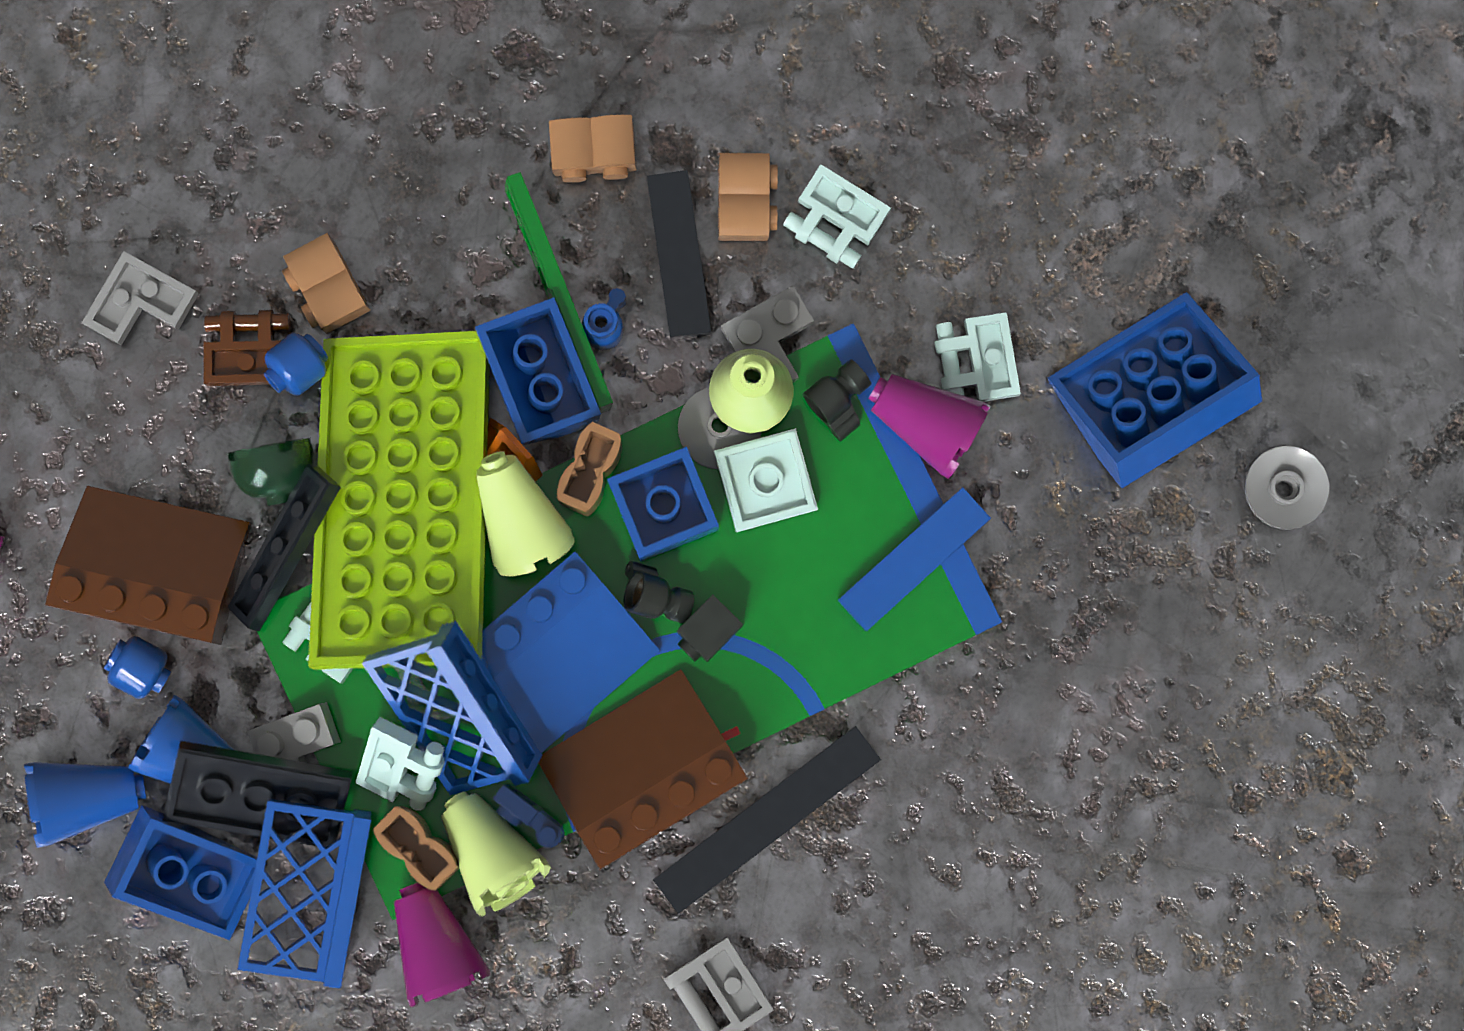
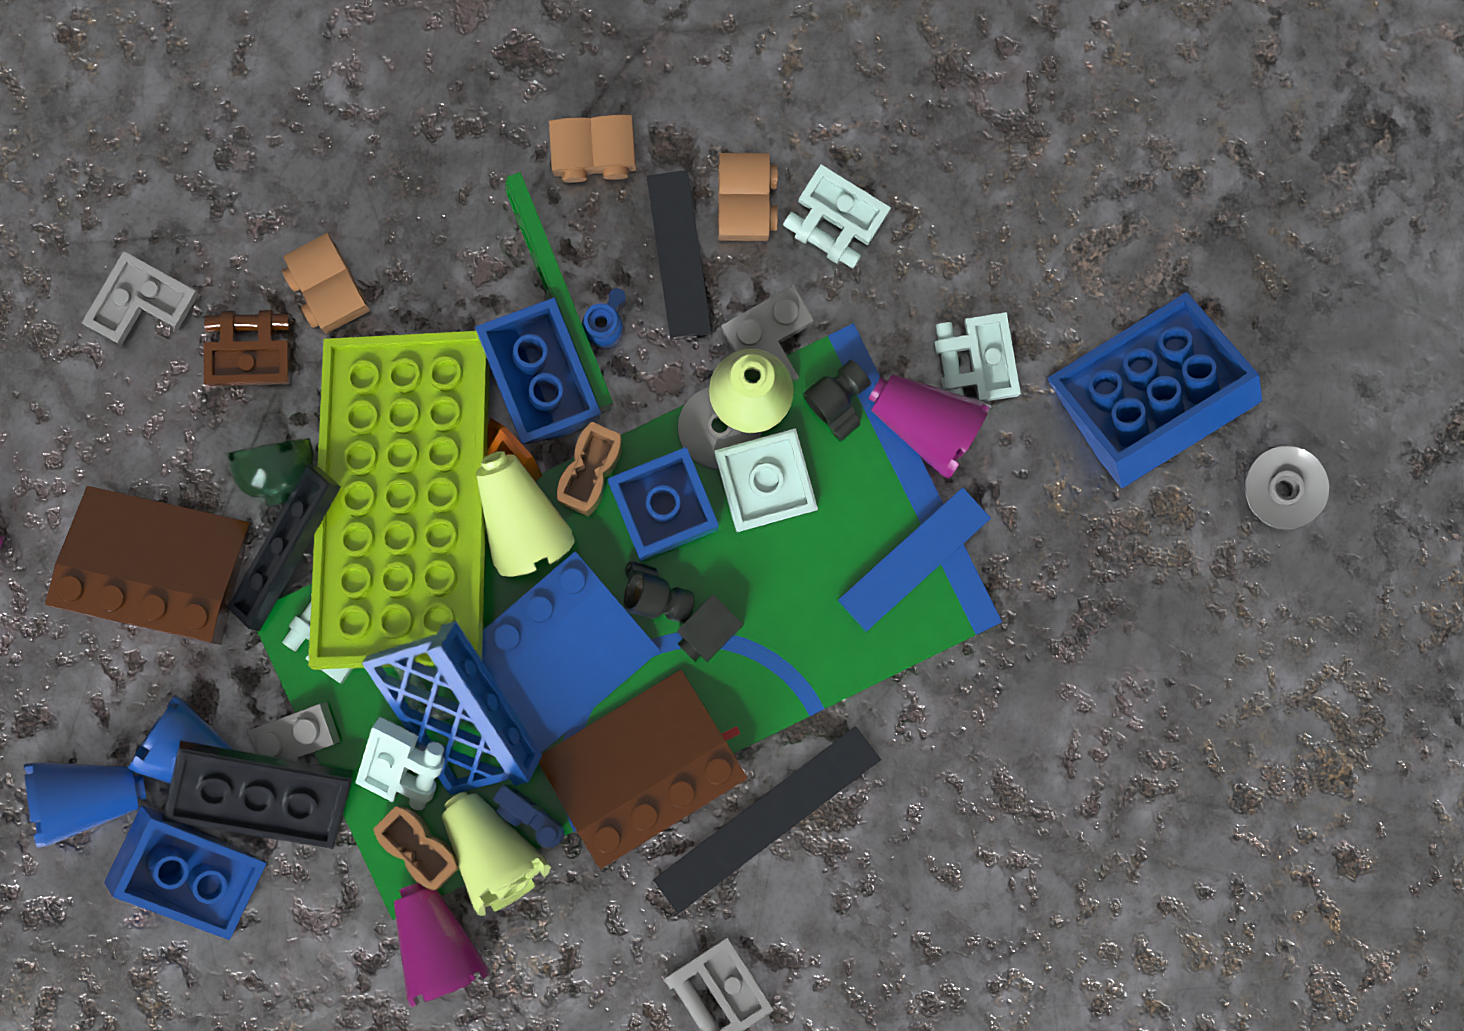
(137, 667): blue head -> none
(295, 364): blue head -> none
(342, 897): blue fence -> none

